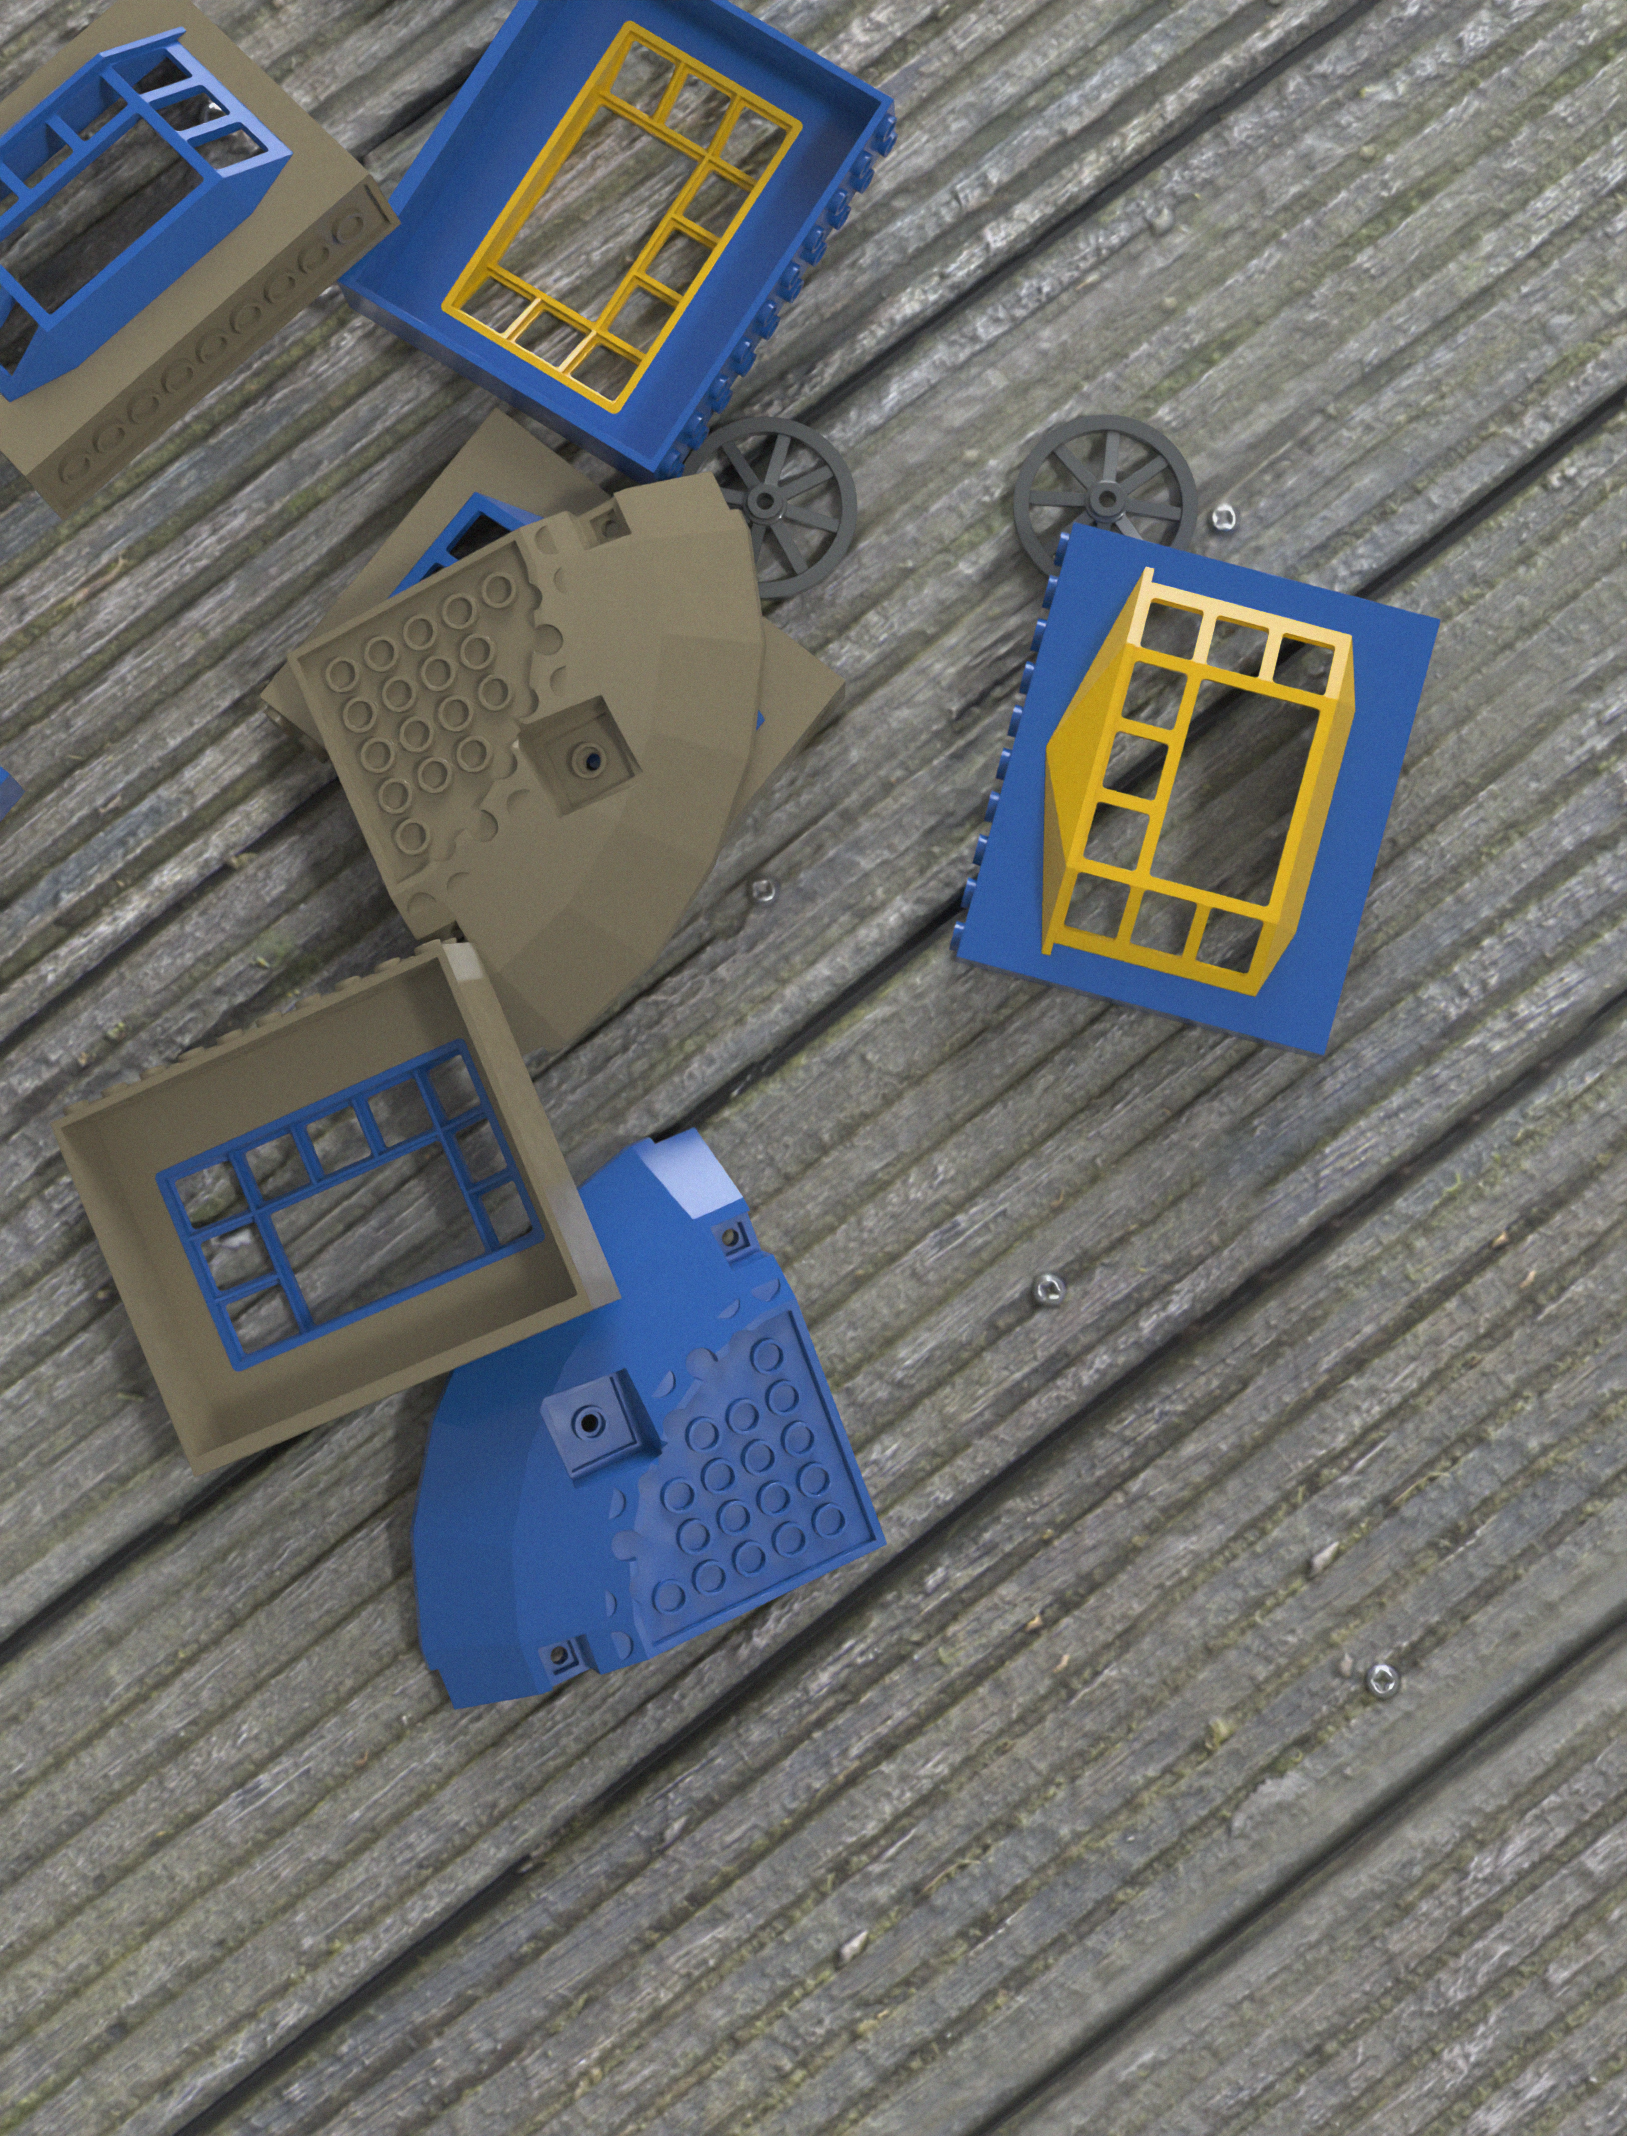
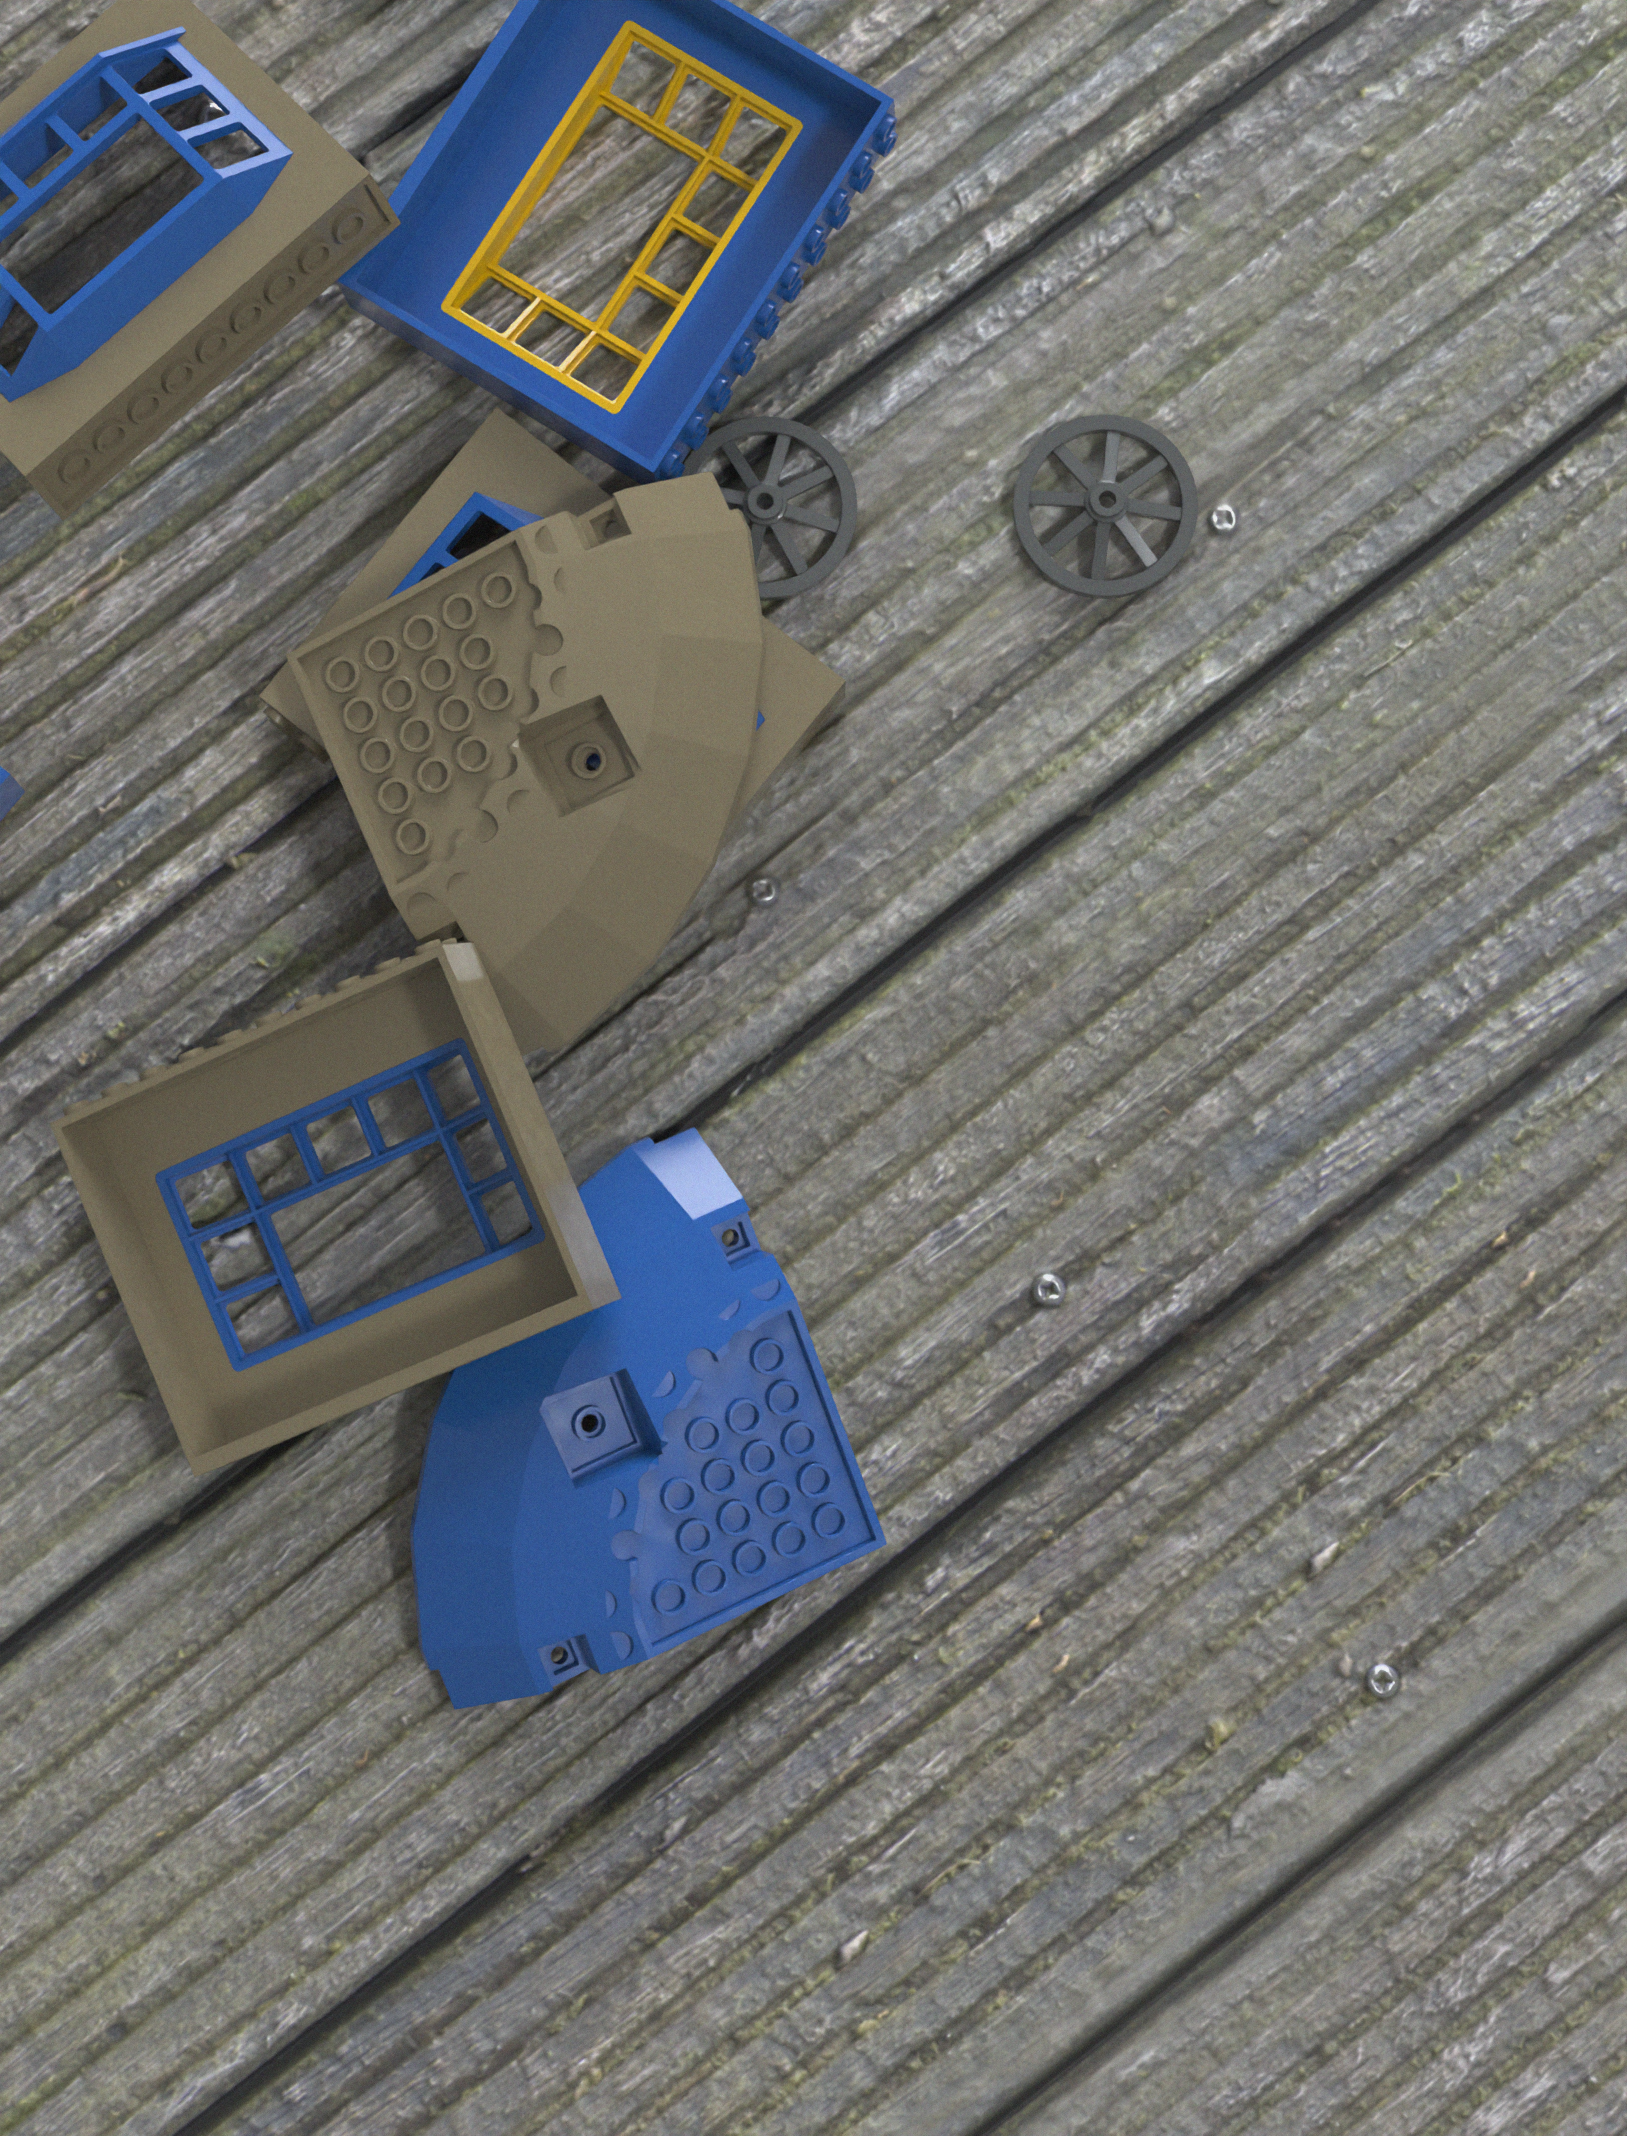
(1063, 755): blue panel -> none

